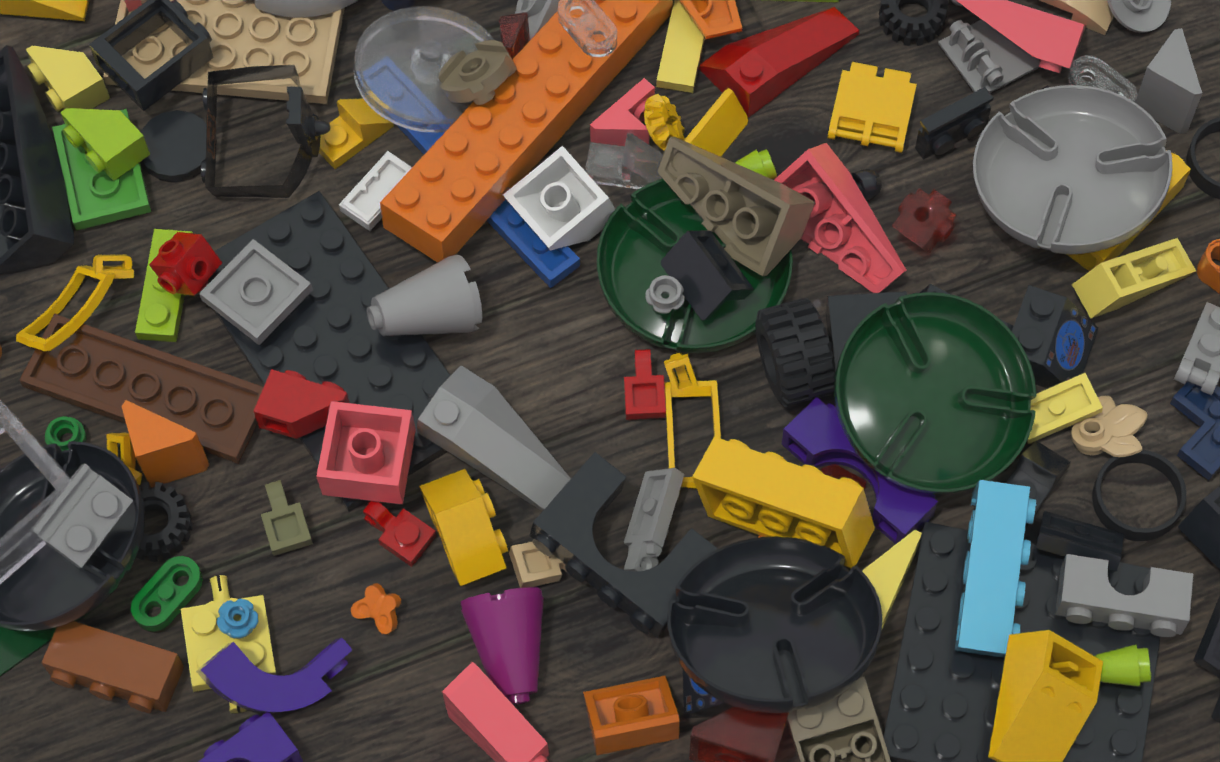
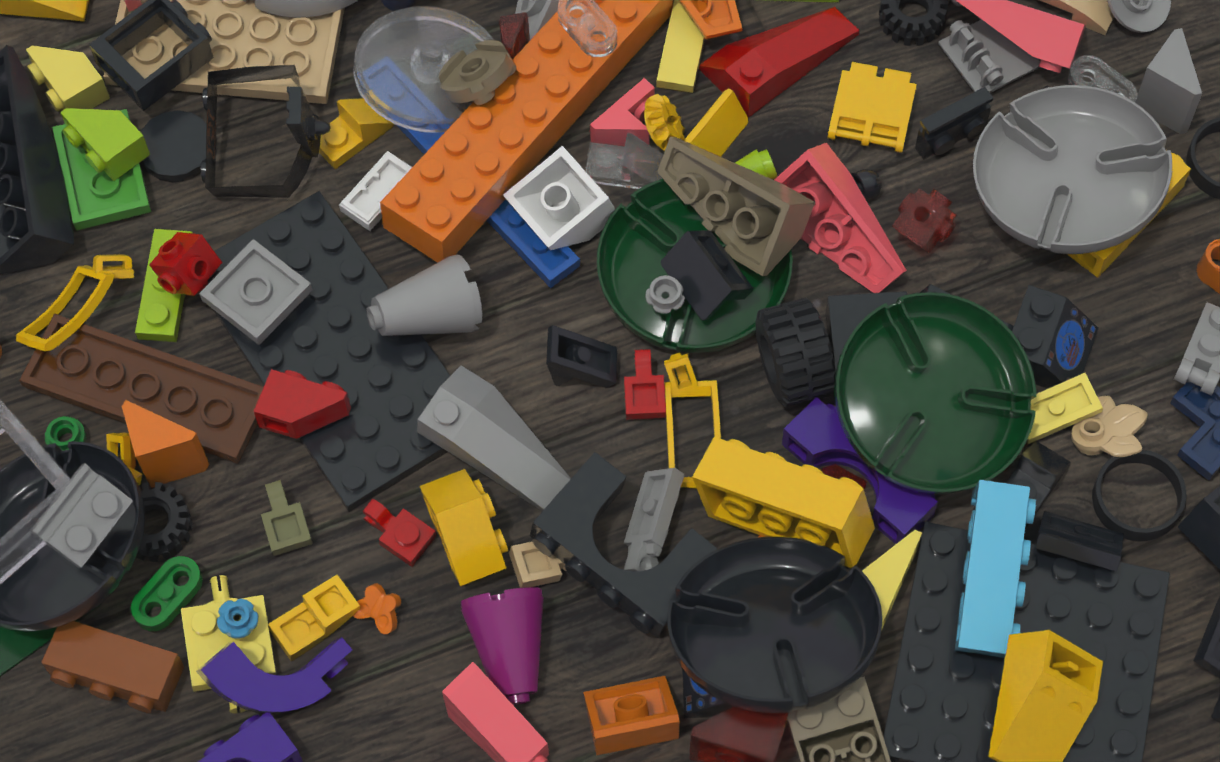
(315, 619): none -> yellow slope
(366, 452): coral brick -> none
(580, 357): none -> black slope
(1088, 596): light grey arch -> none
(1125, 666): lime cone -> none
(1132, 277): light yellow slope -> none

